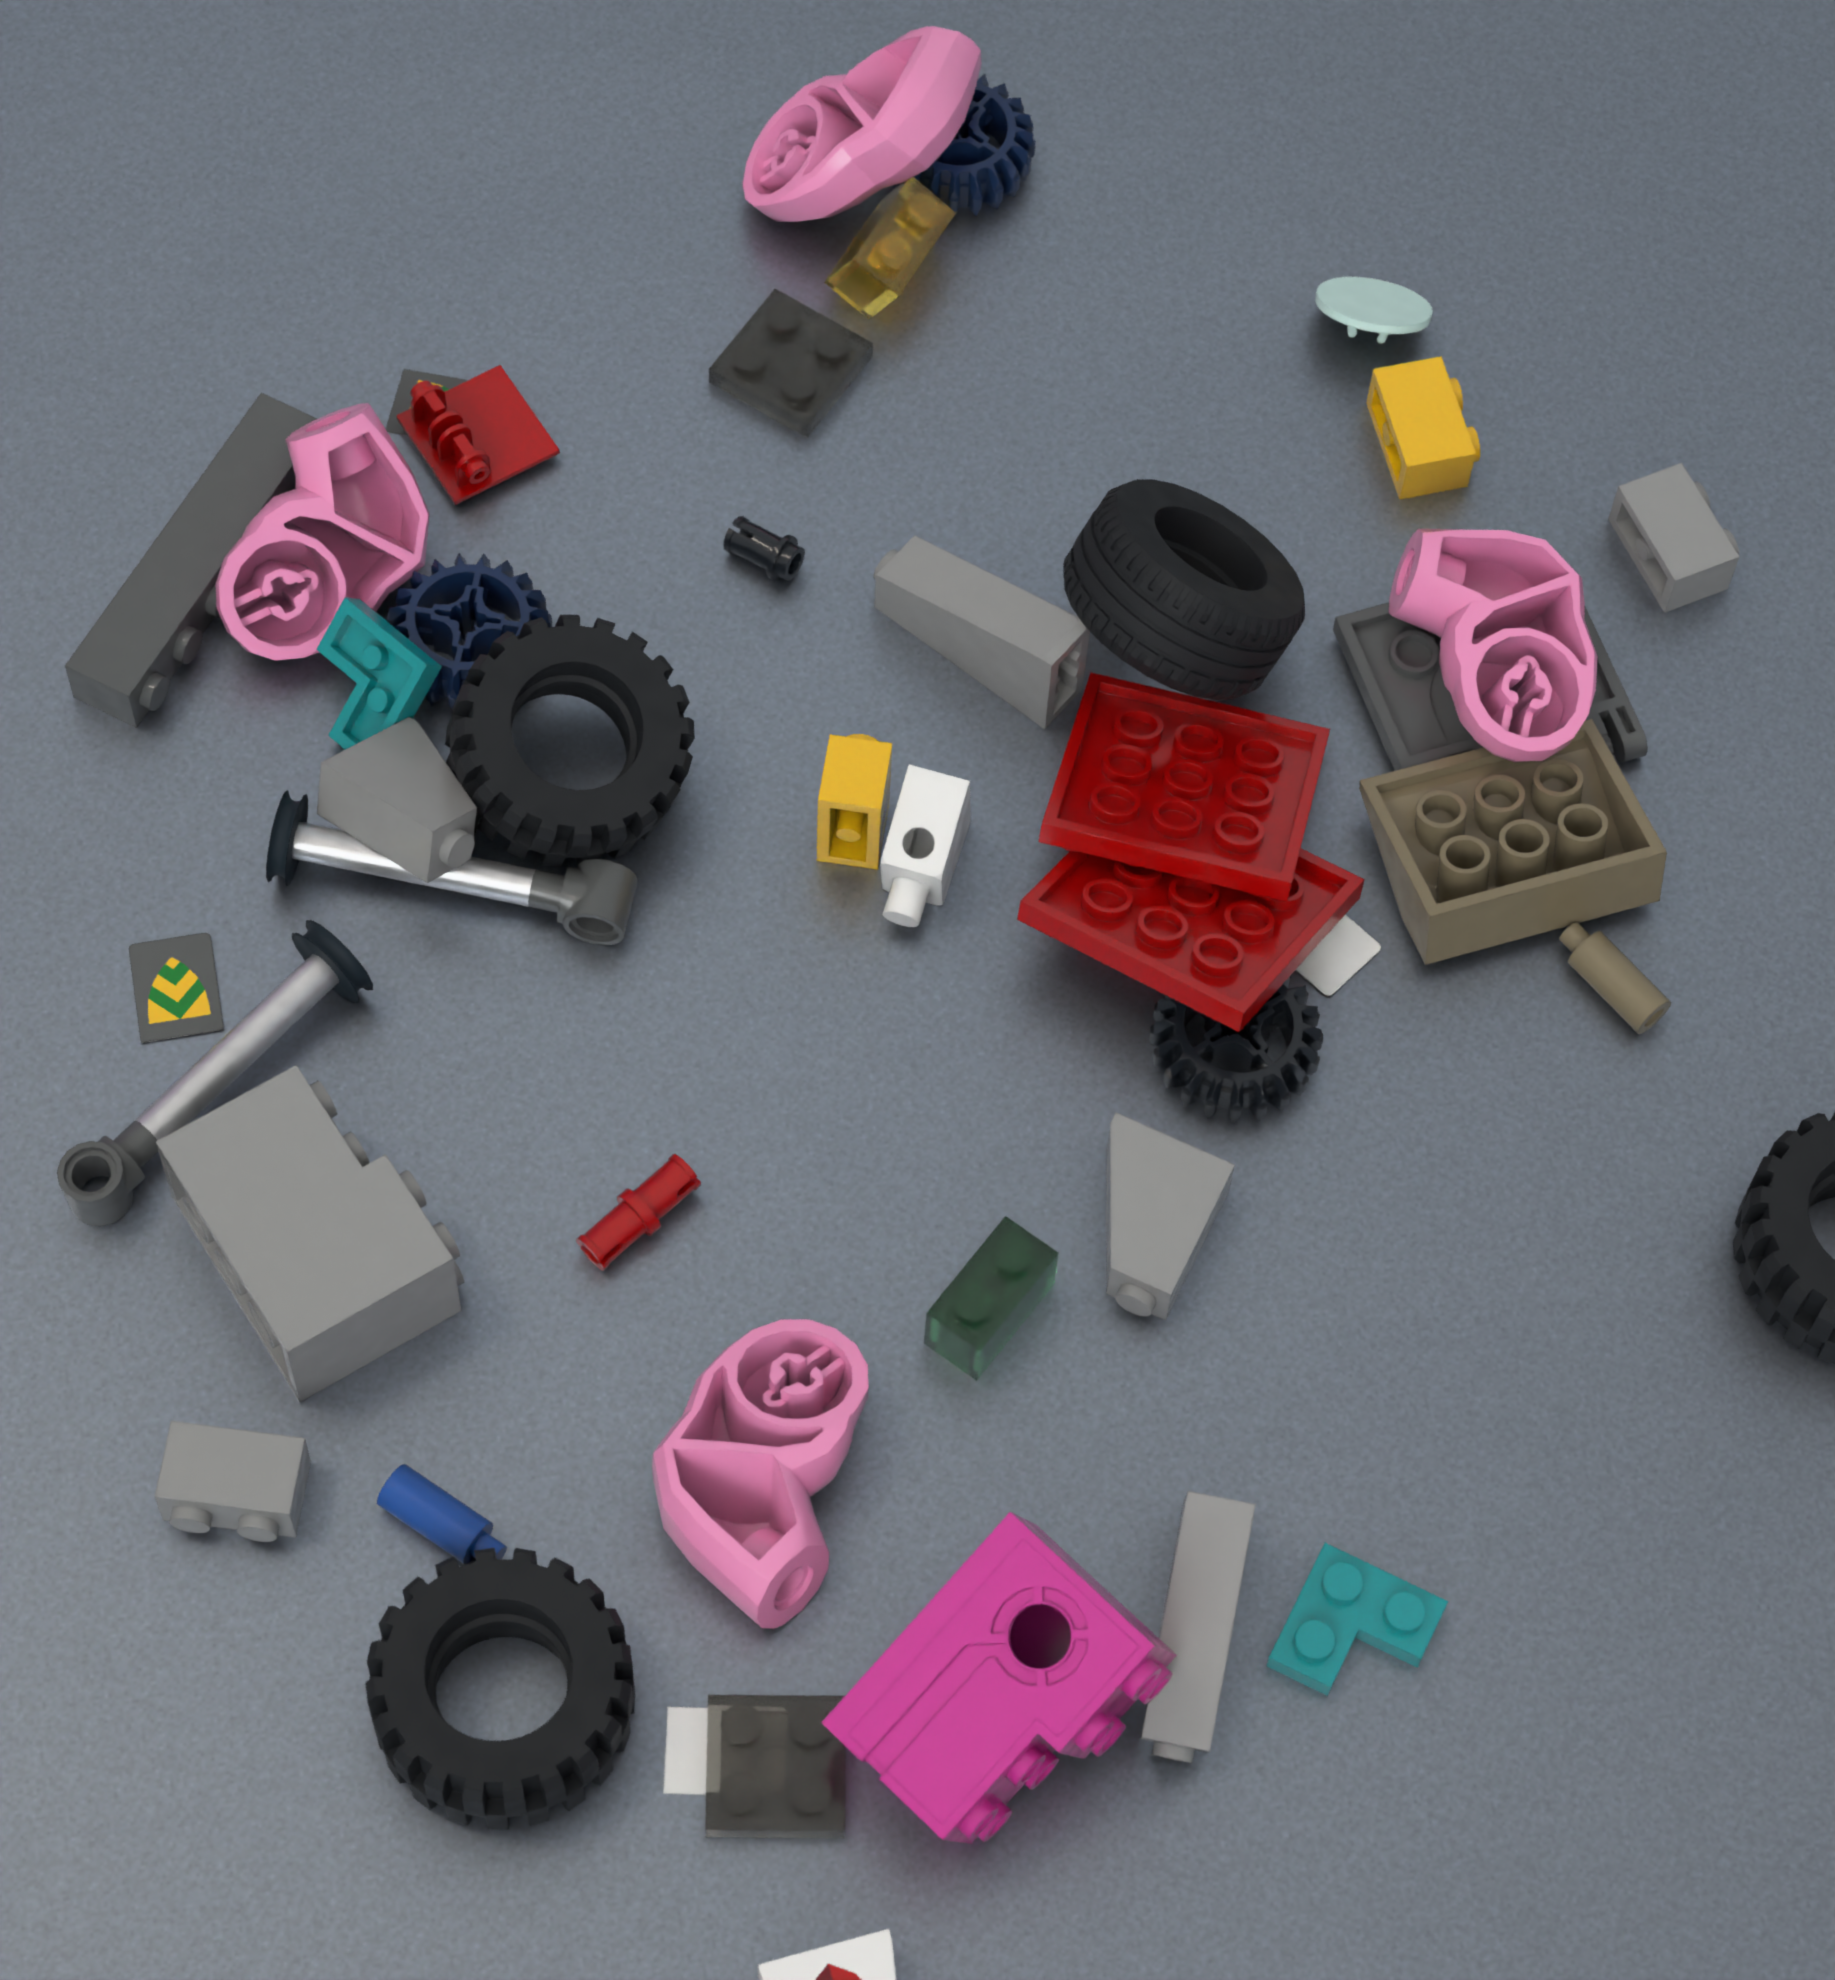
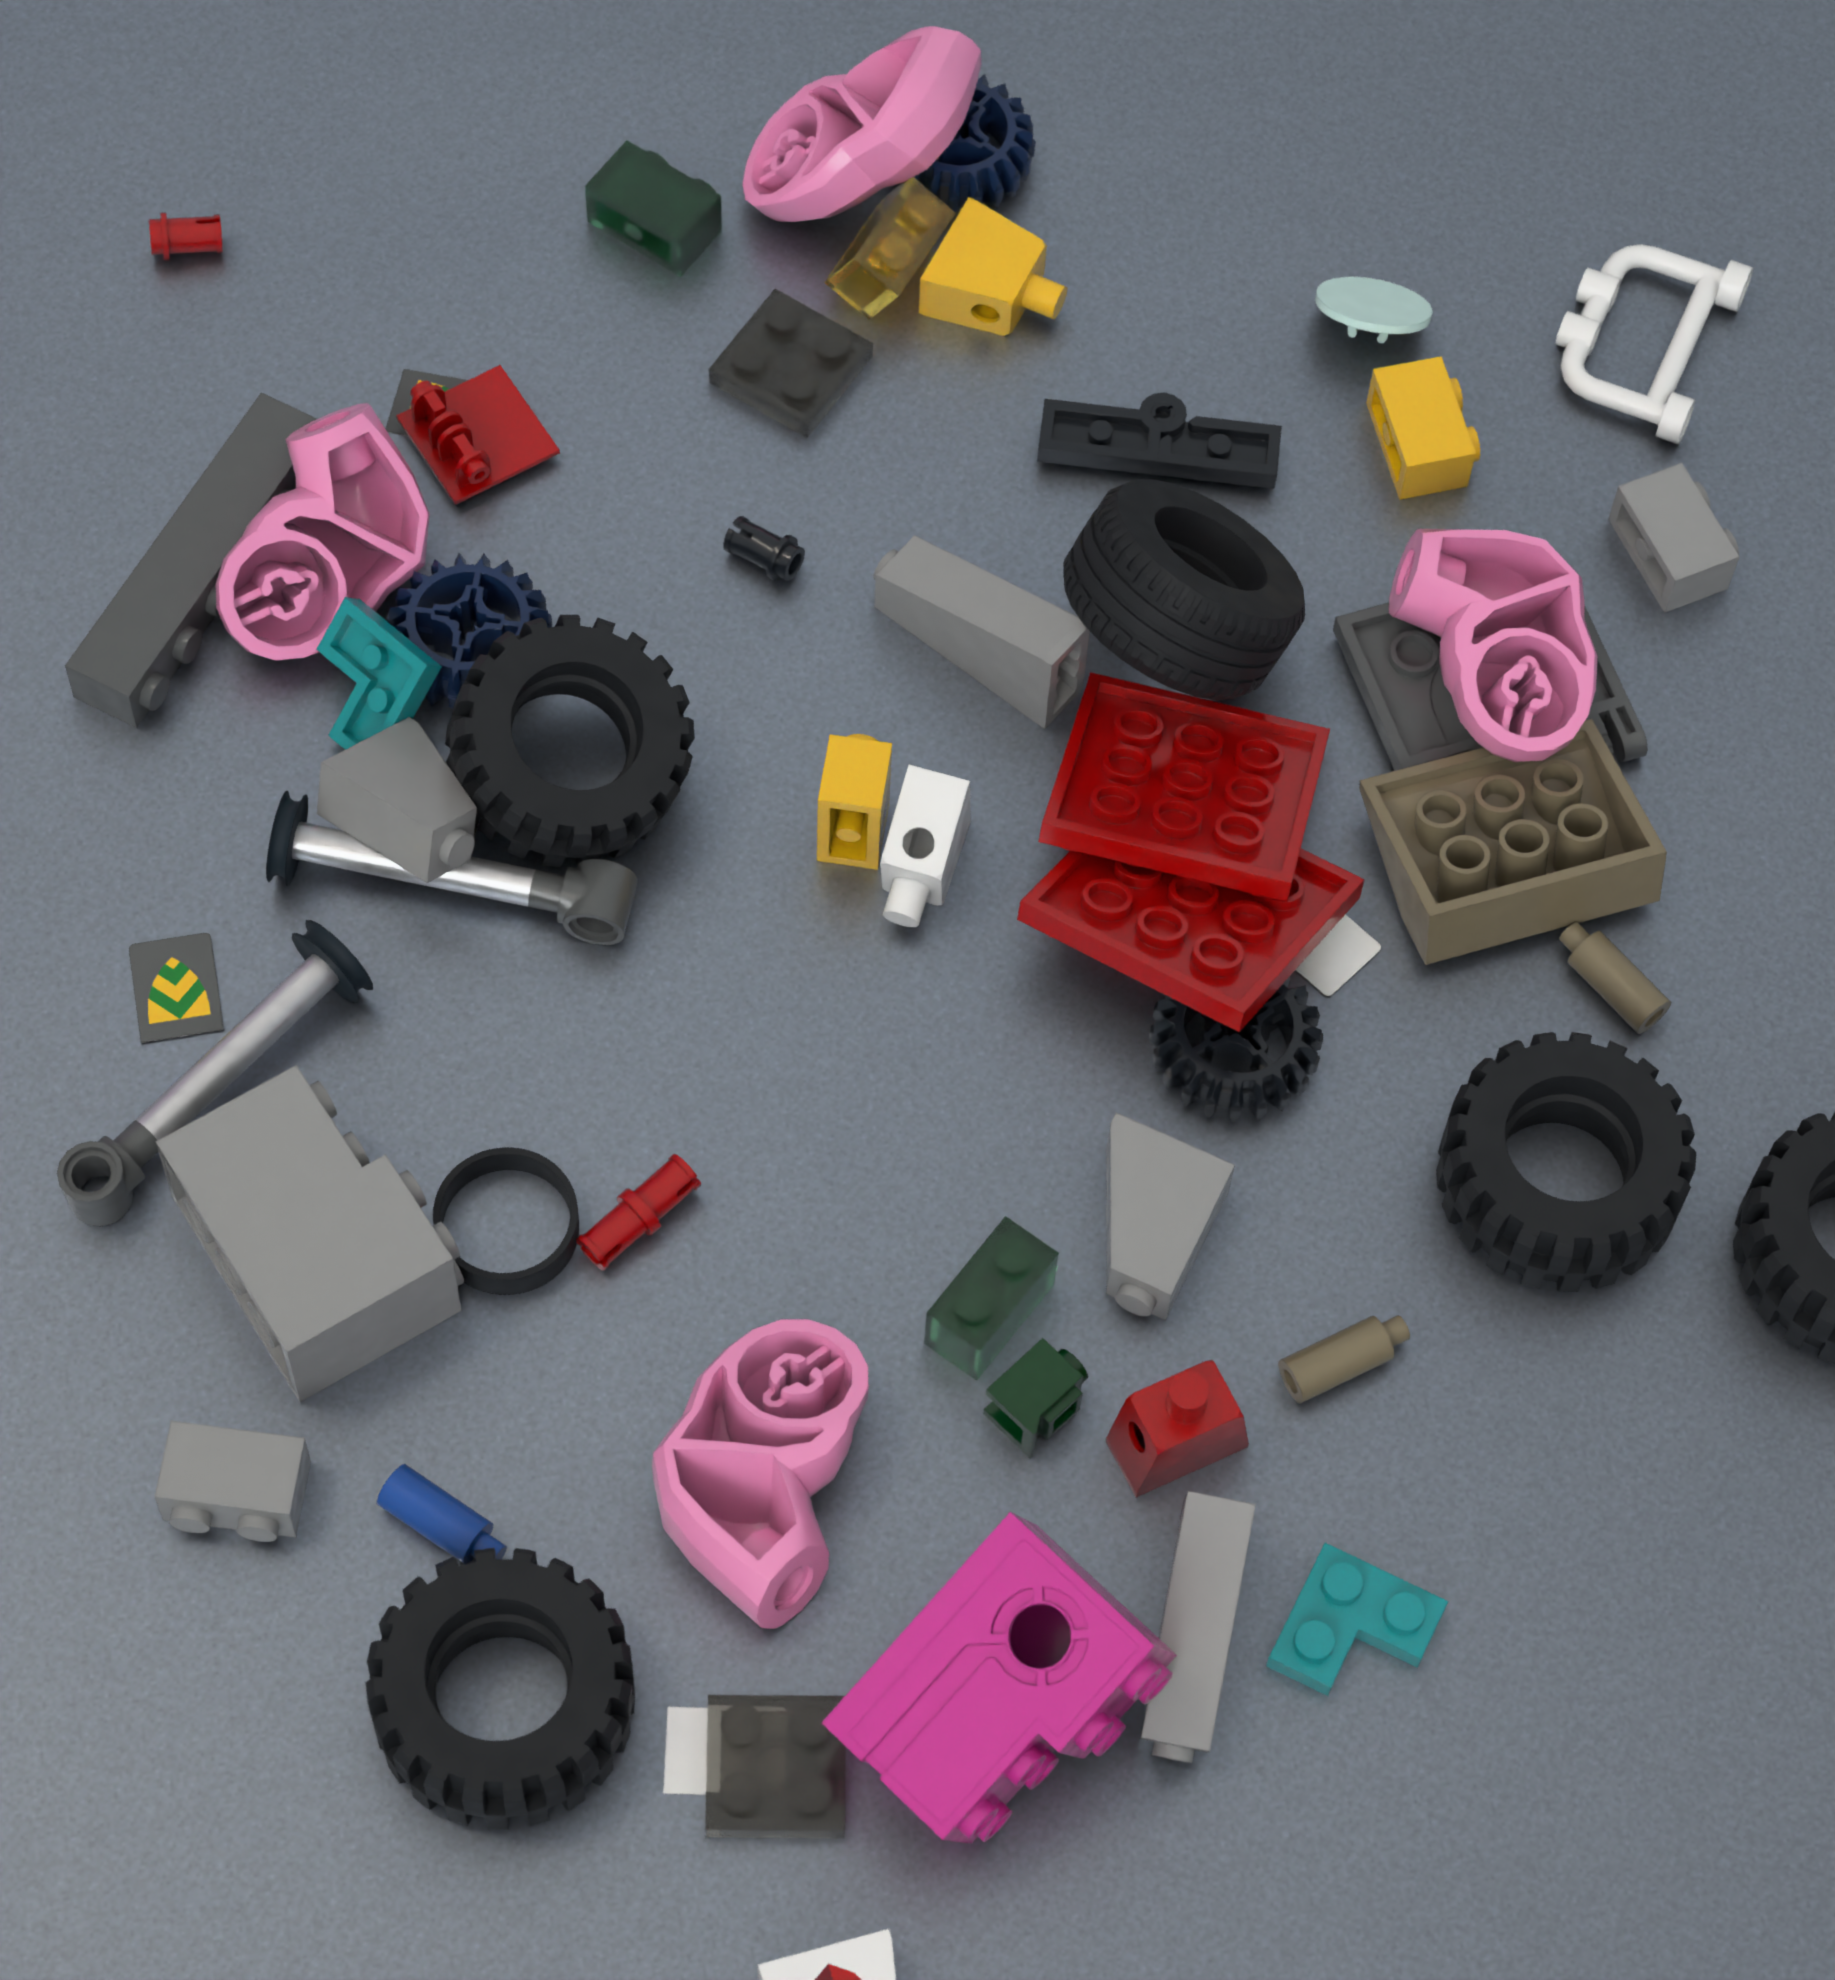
(185, 235): none -> red pin
(520, 1160): none -> black tyre
(654, 207): none -> clear green brick
(988, 274): none -> yellow torso
(1036, 1395): none -> dark green window
(1159, 441): none -> black hinge
(1184, 1426): none -> red torso
(1341, 1356): none -> dark tan cylinder
(1583, 1089): none -> black tyre
(1599, 292): none -> white bar

